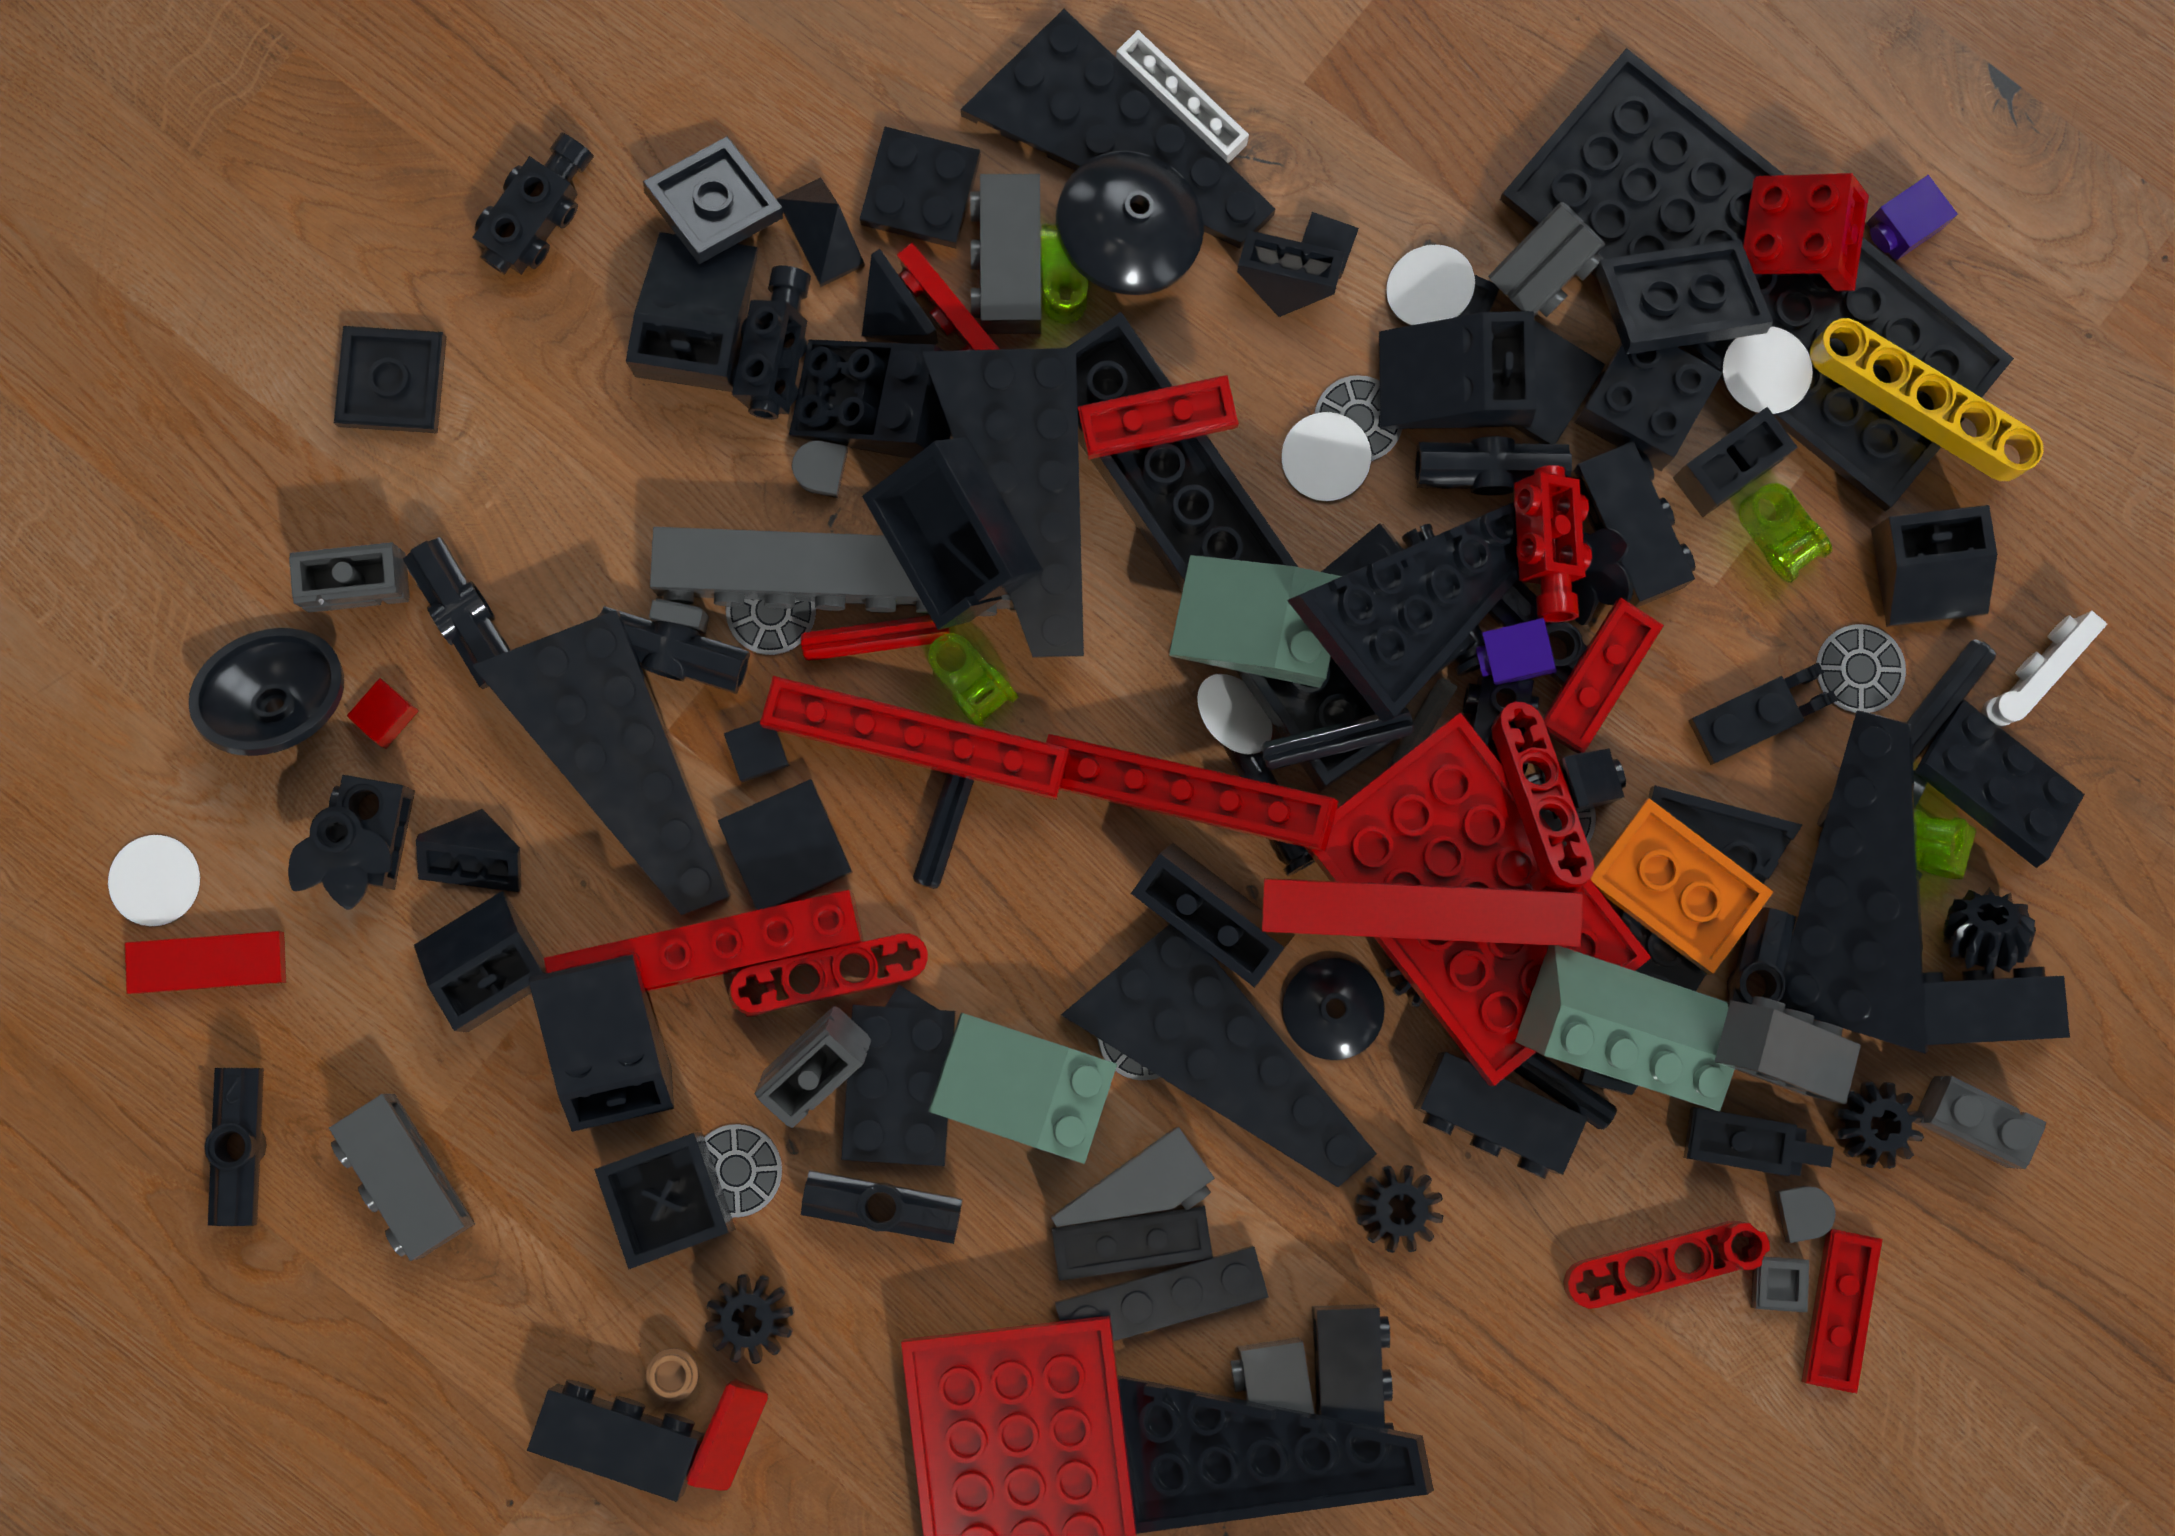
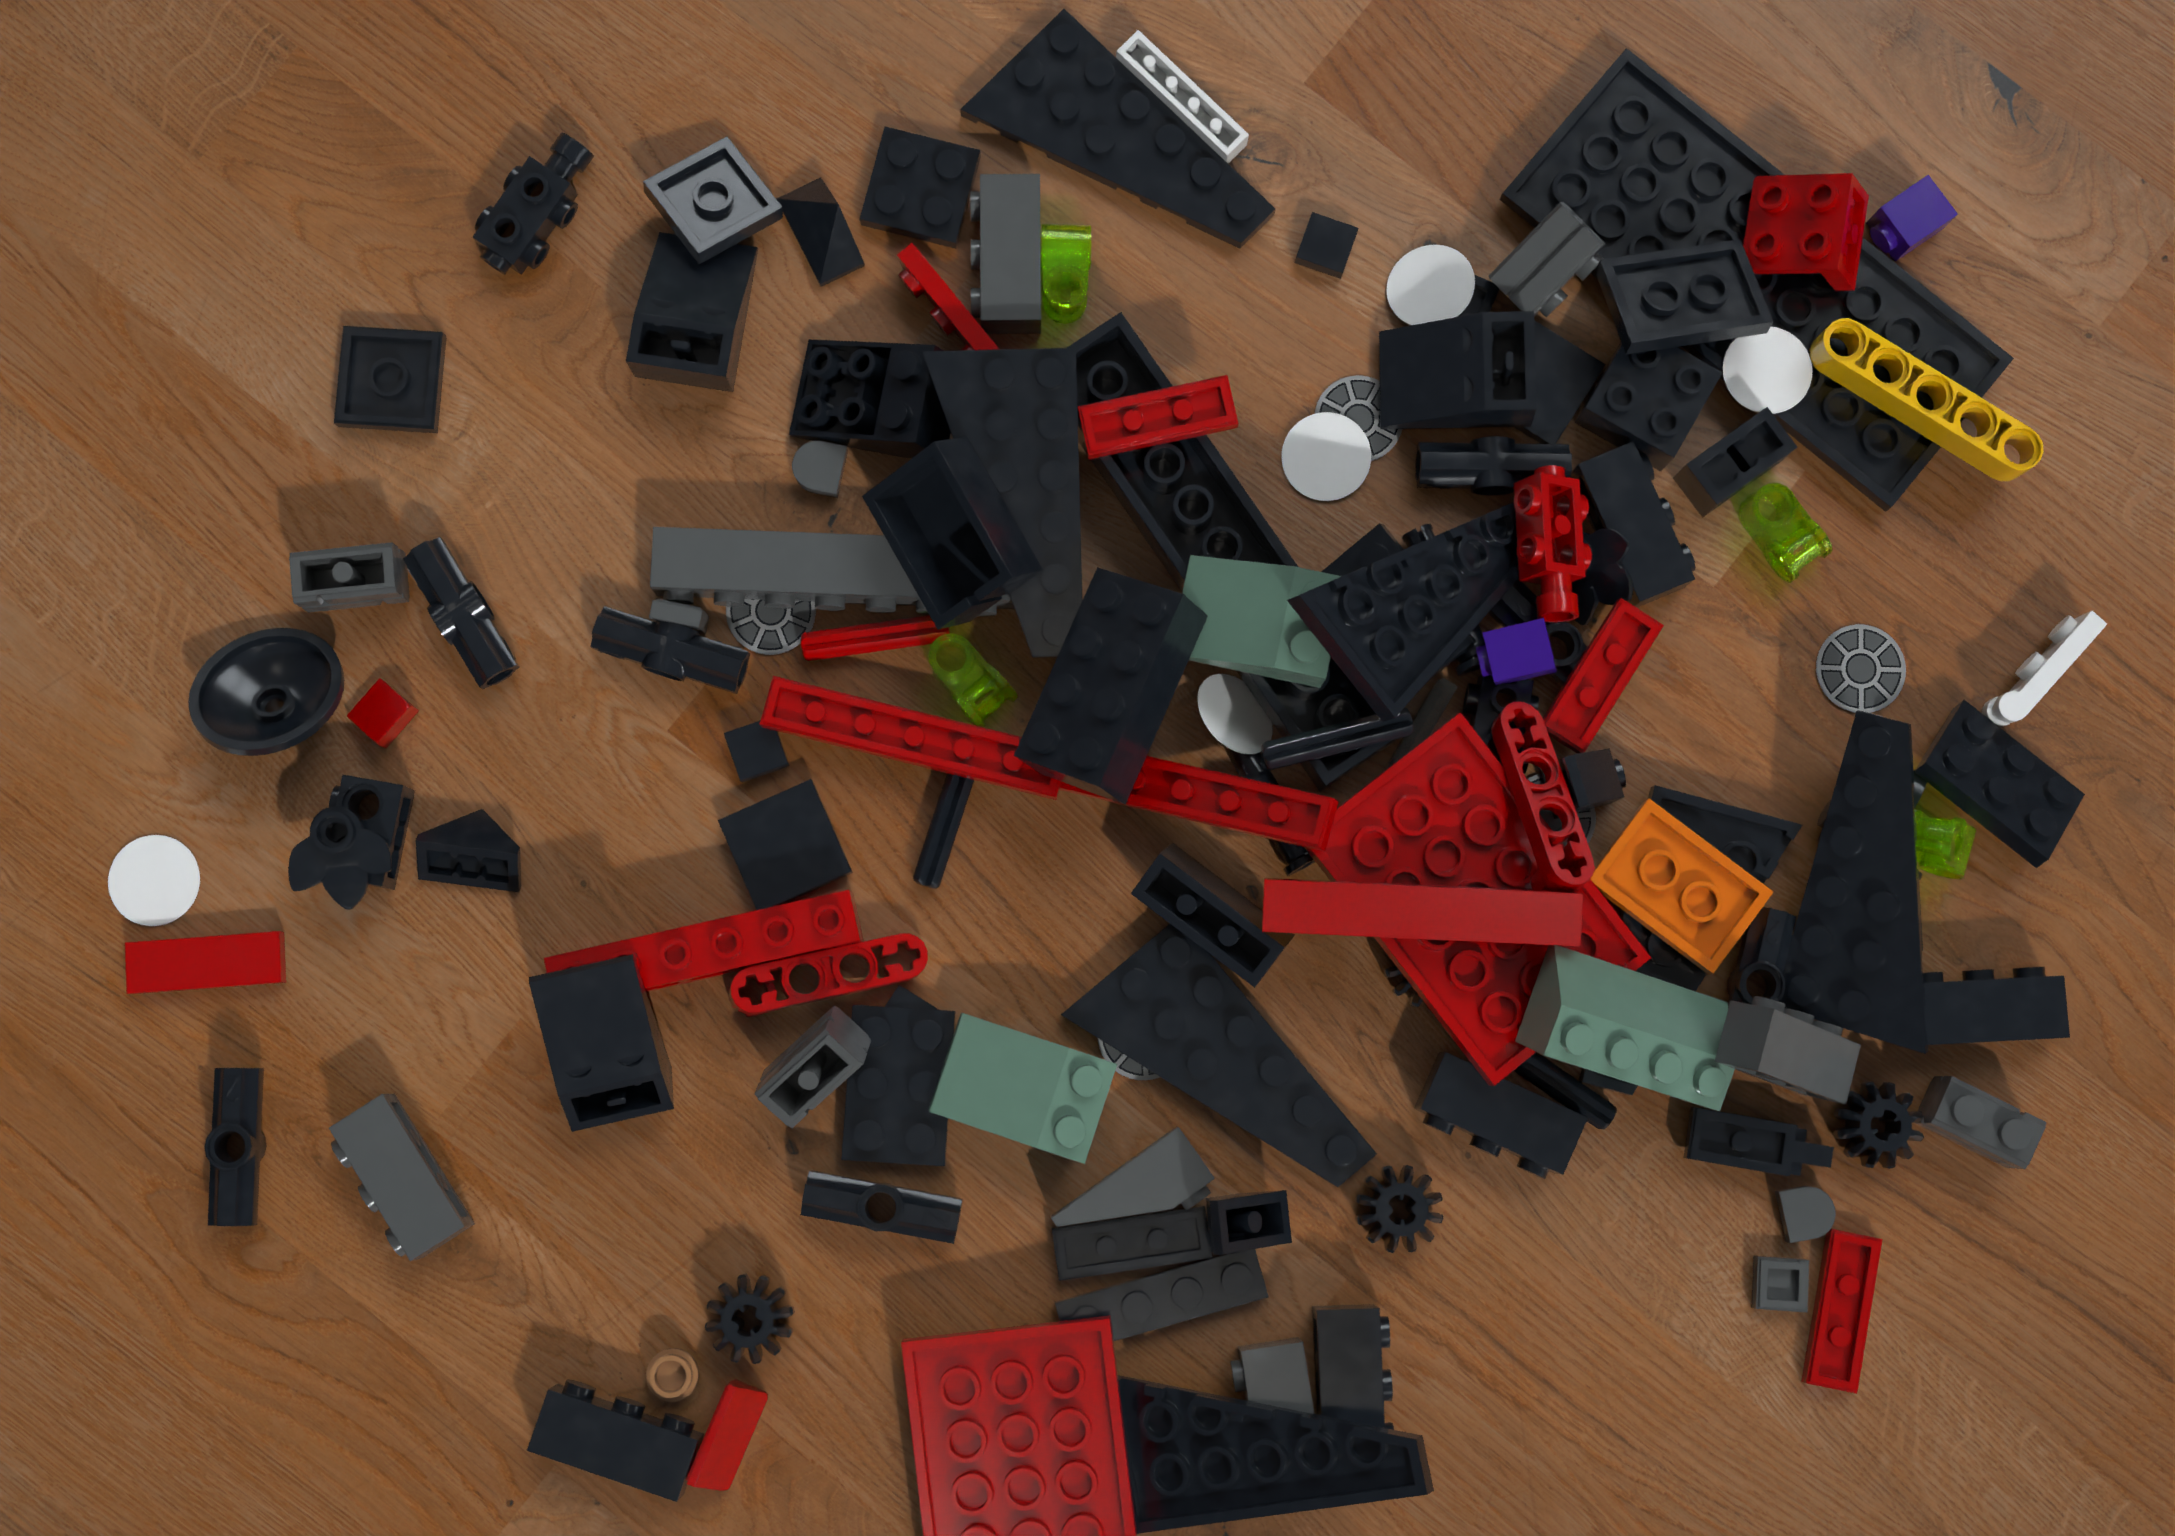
(480, 963): black slope -> none
(601, 728): black wing -> none
(665, 1199): black brick -> none
(745, 1166): sticker -> none
(763, 359): black brick -> none
(891, 309): black slope -> none
(1111, 685): none -> black brick
(1115, 244): black dish -> none
(1248, 1221): none -> black slope
(1288, 271): black slope -> none
(1307, 1015): black dish -> none
(1664, 1270): red beam -> none
(1756, 715): black hinge -> none
(1935, 565): black slope -> none
(1949, 693): black axle -> none
(1989, 931): black gear -> none

